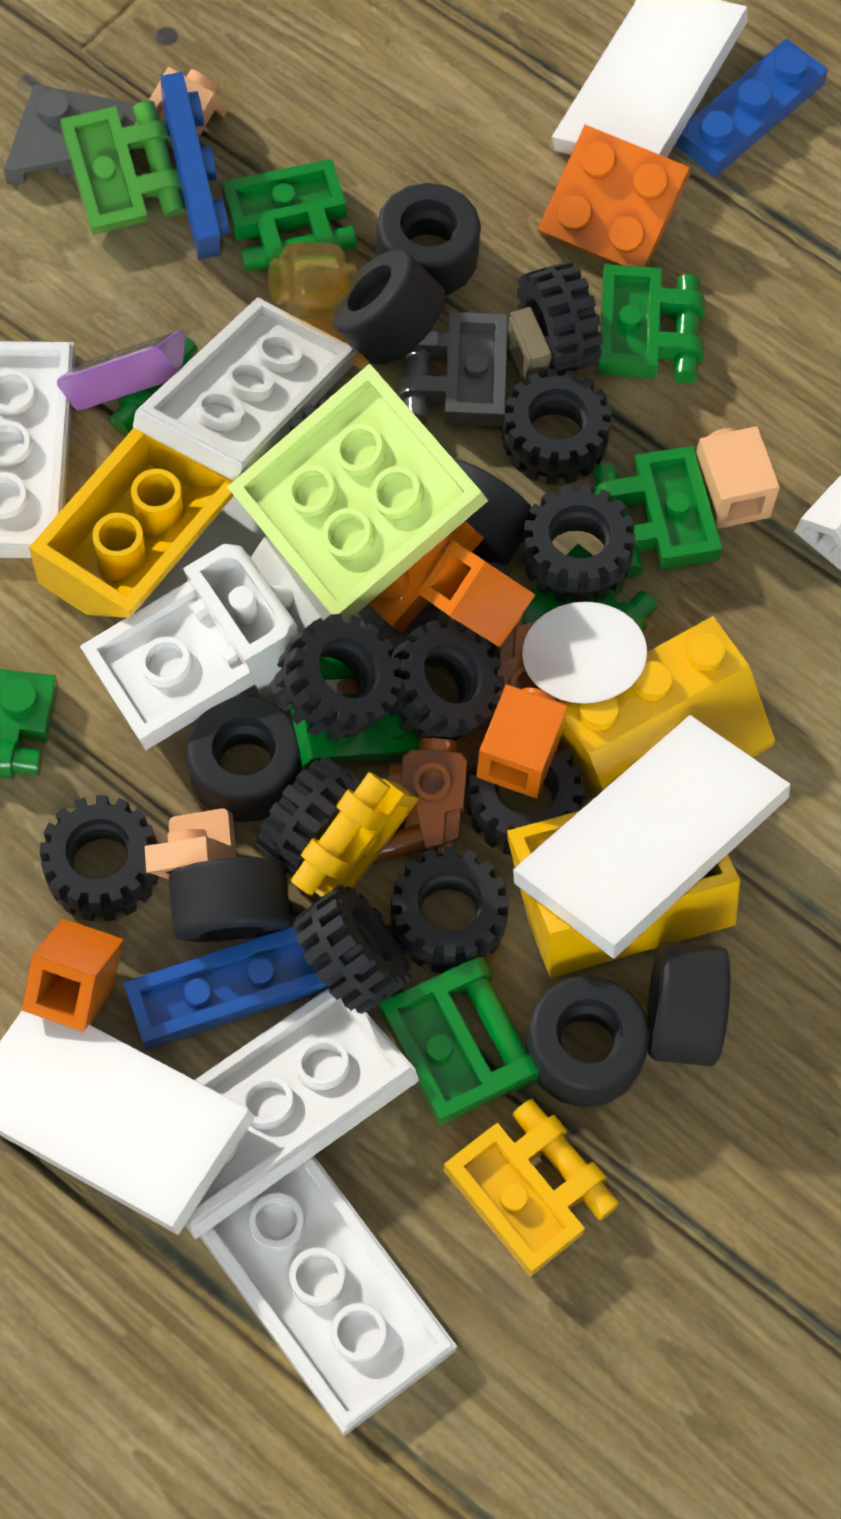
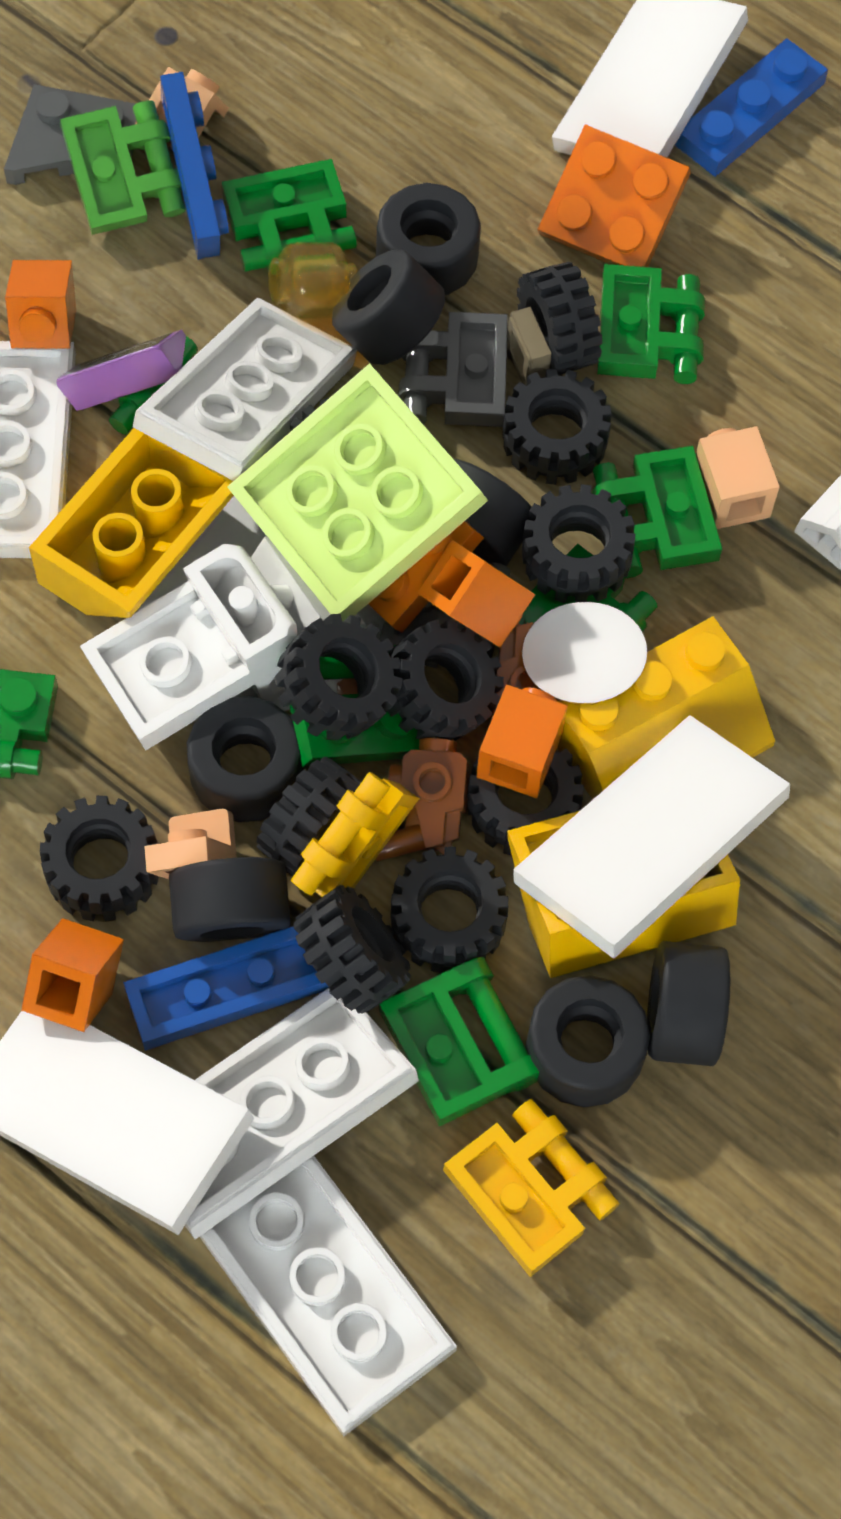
(41, 304): none -> orange brick

